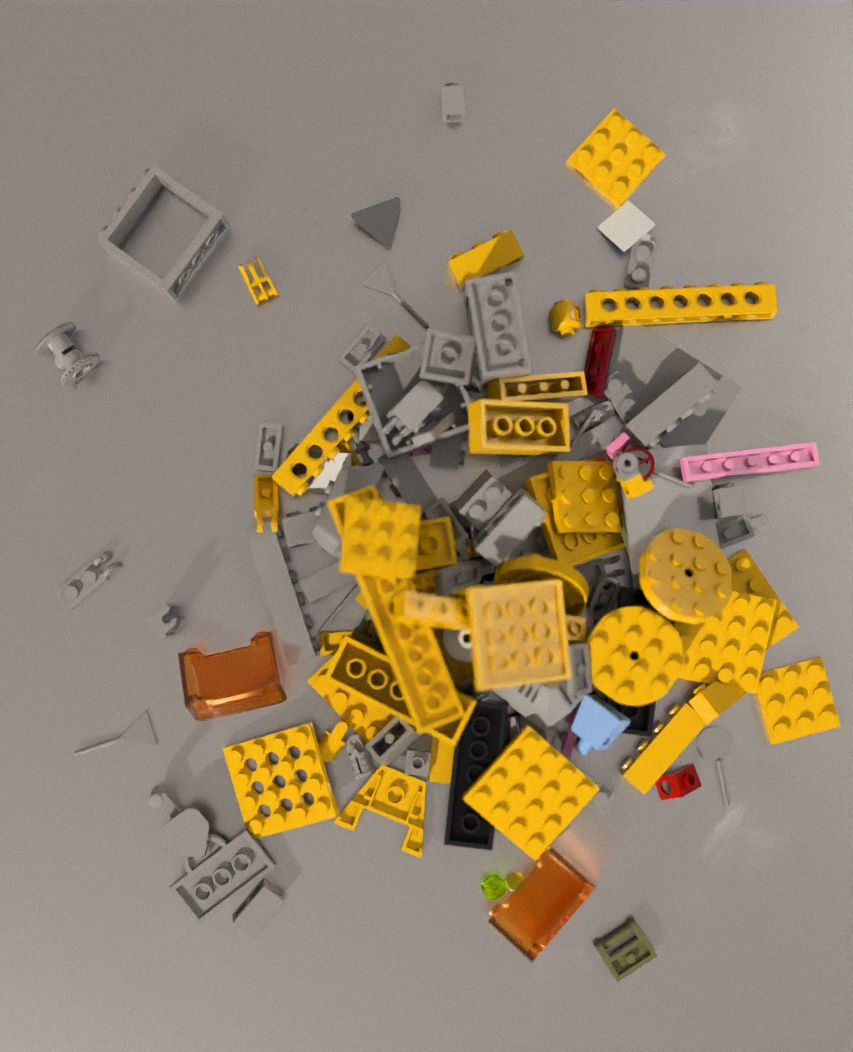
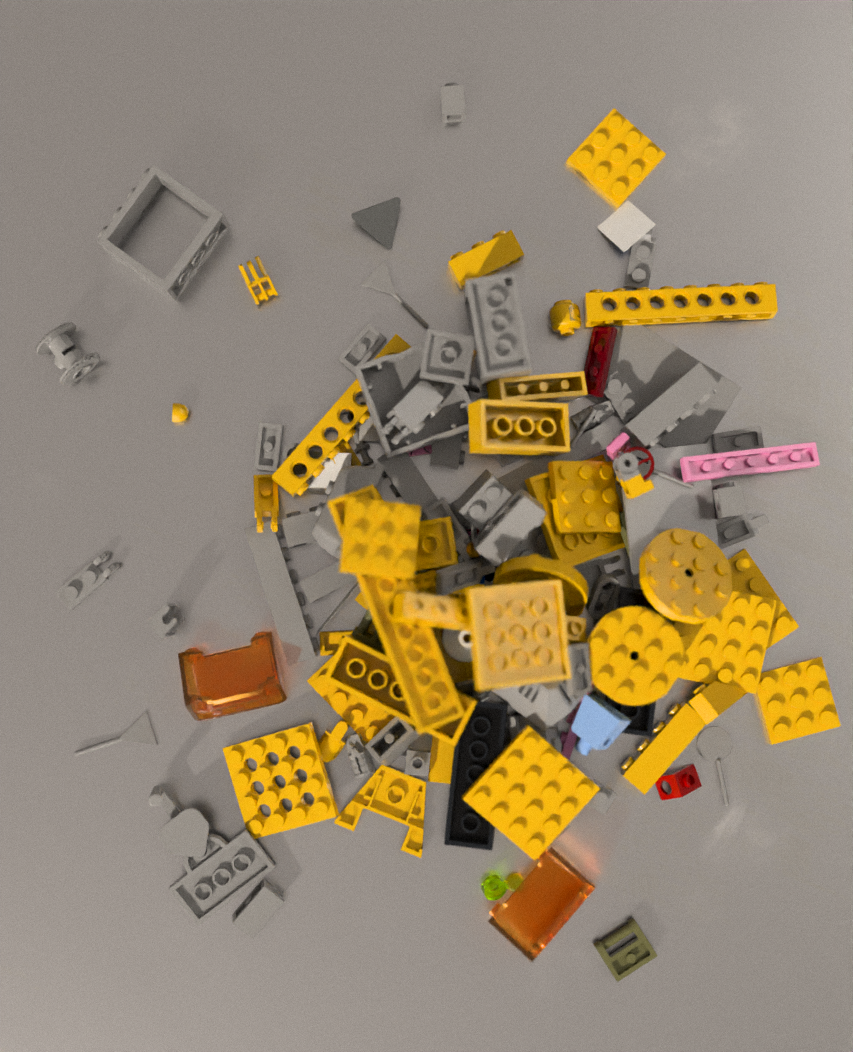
(179, 412): none -> yellow hinge
(433, 429): light grey tile -> none
(738, 440): none -> light grey plate

